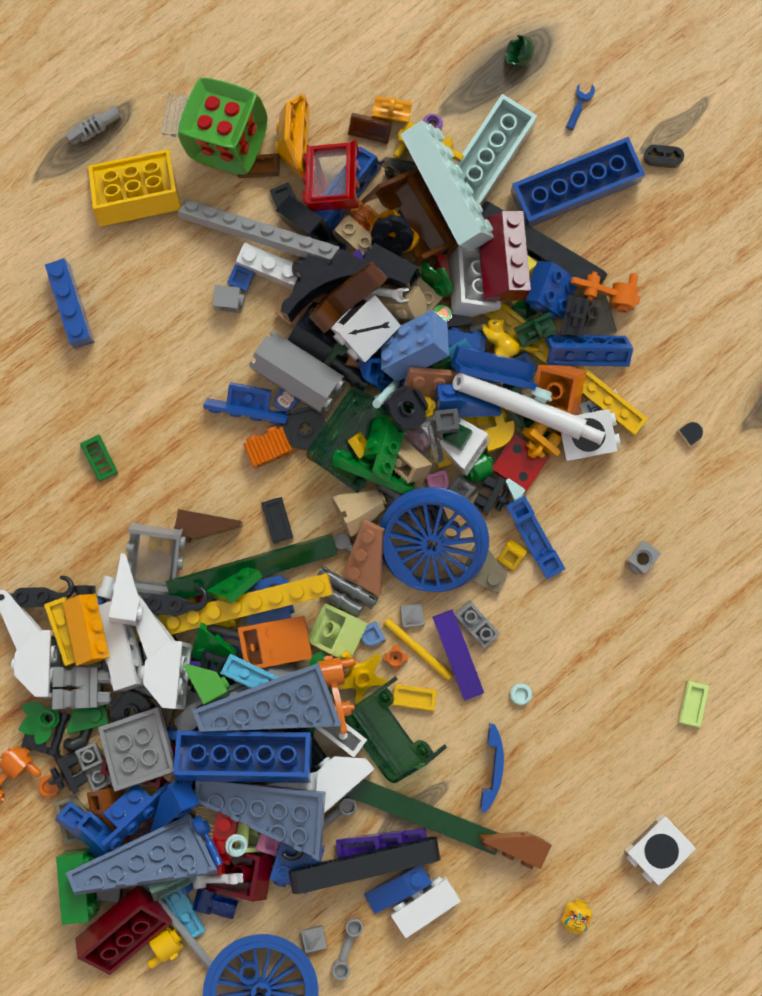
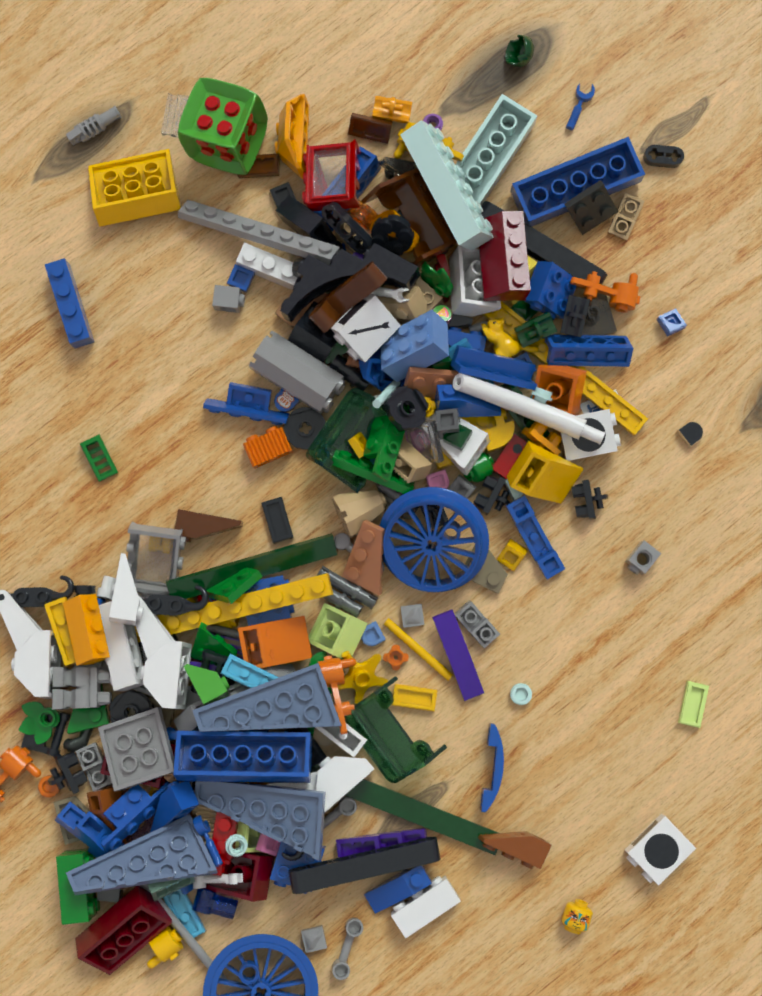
(361, 234): none -> black beam
(543, 474): none -> yellow slope
(584, 490): none -> black hips
(591, 207): none -> pearl dark grey plate
(626, 216): none -> tan slope
(671, 322): none -> tile

